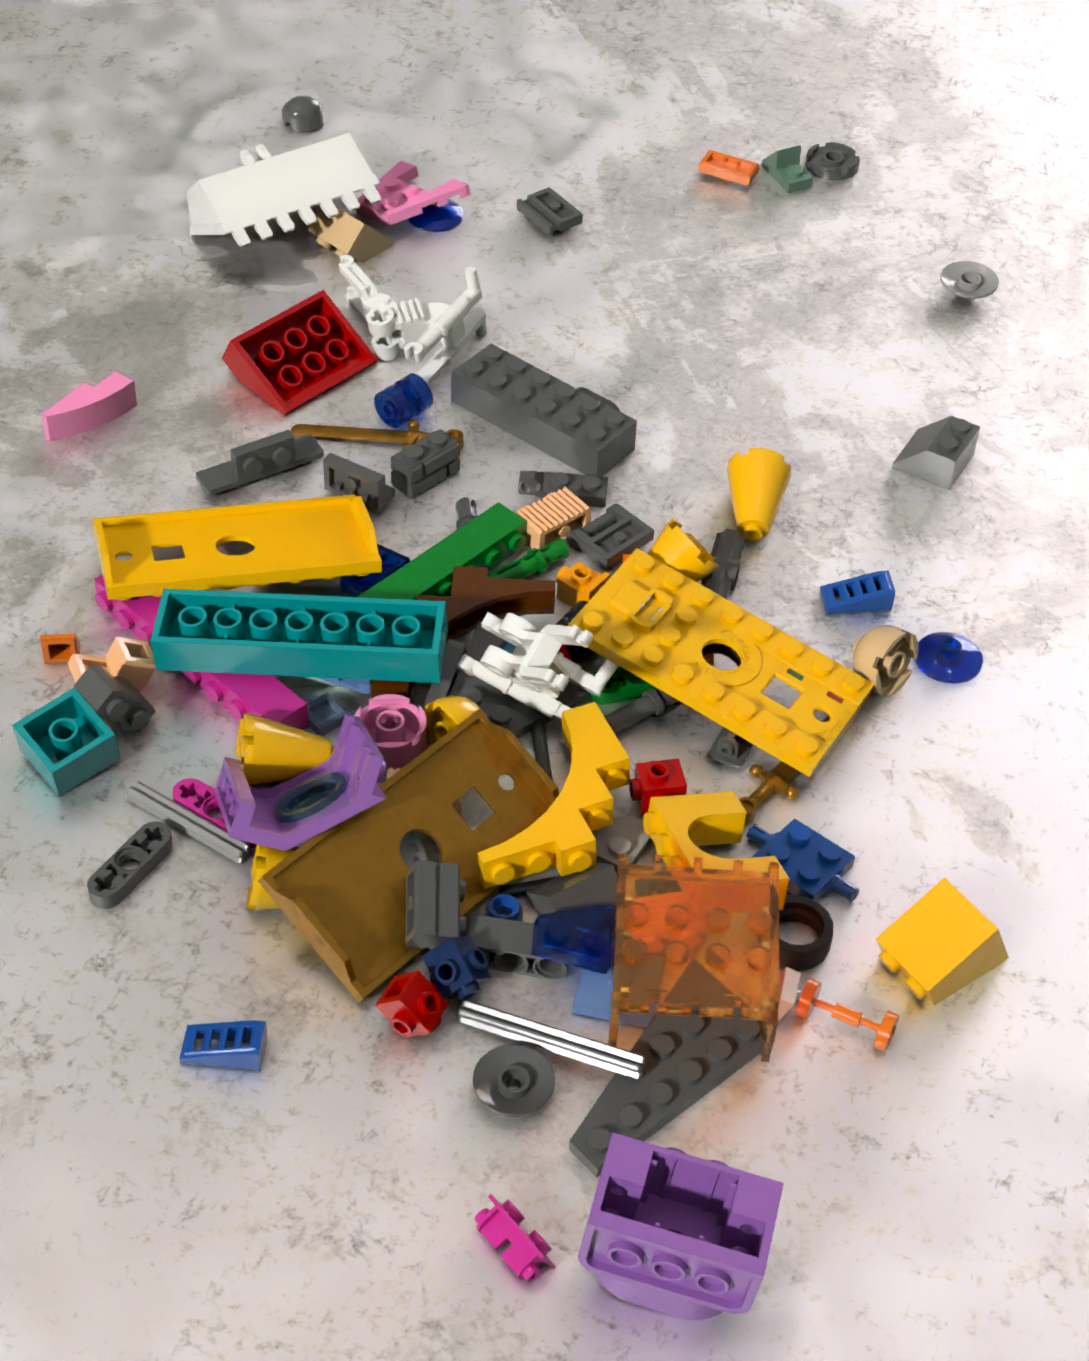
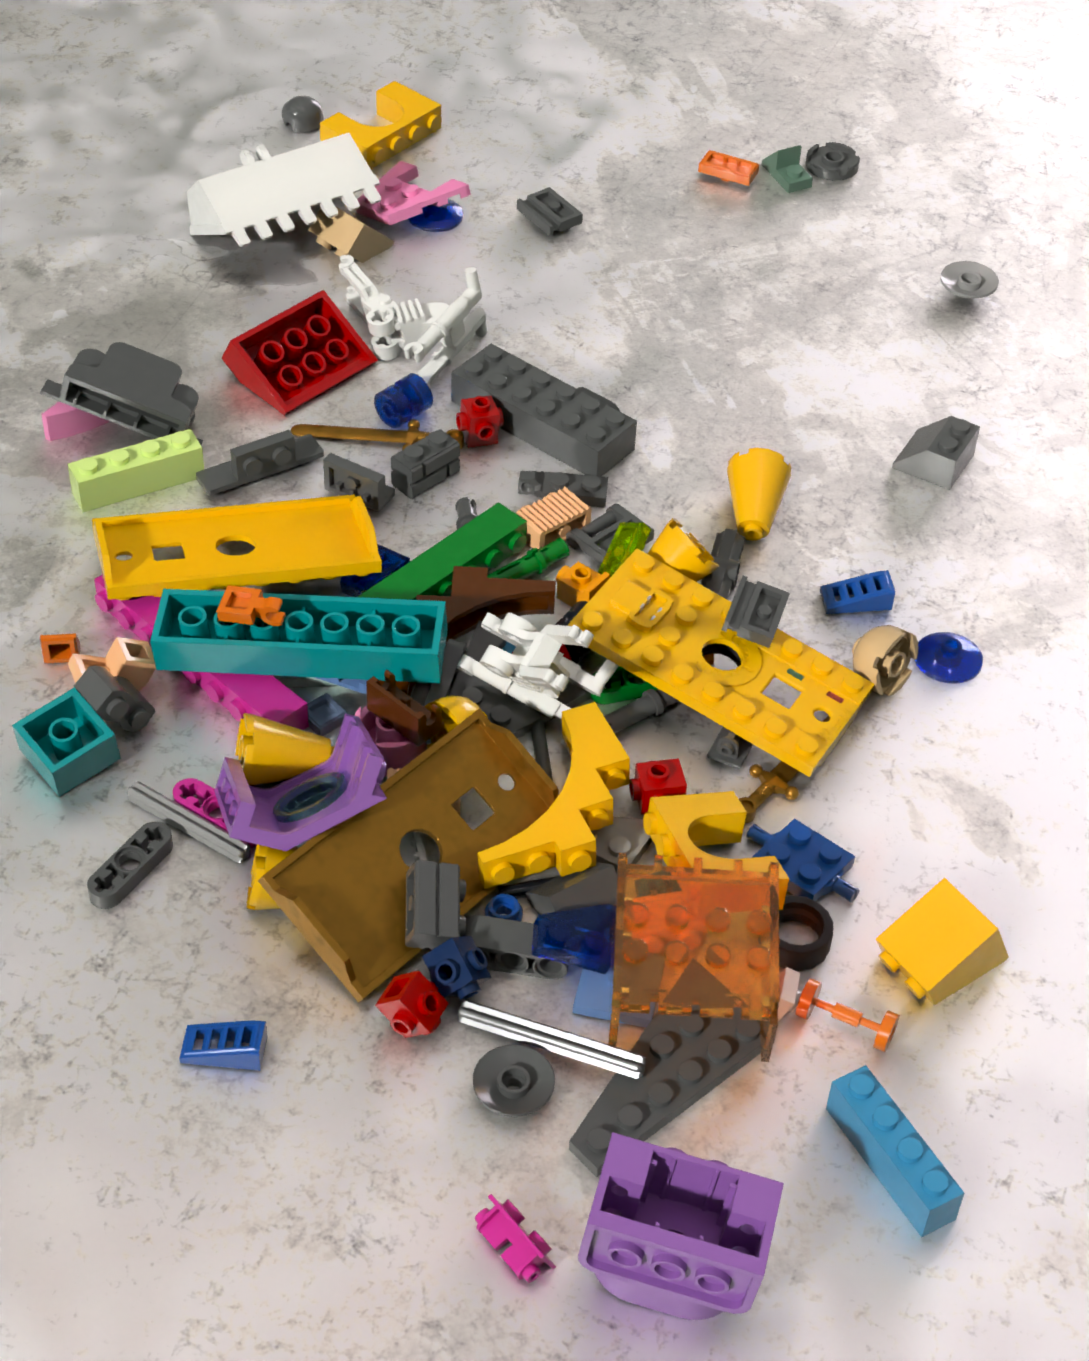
(128, 390): none -> dark grey brick
(135, 470): none -> yellowish green brick
(245, 604): none -> orange plate
(402, 711): none -> reddish brown hinge
(412, 121): none -> yellow arch
(479, 421): none -> red brick
(625, 541): none -> clear neon green plate
(756, 611): none -> dark grey plate
(894, 1151): none -> dark azure brick

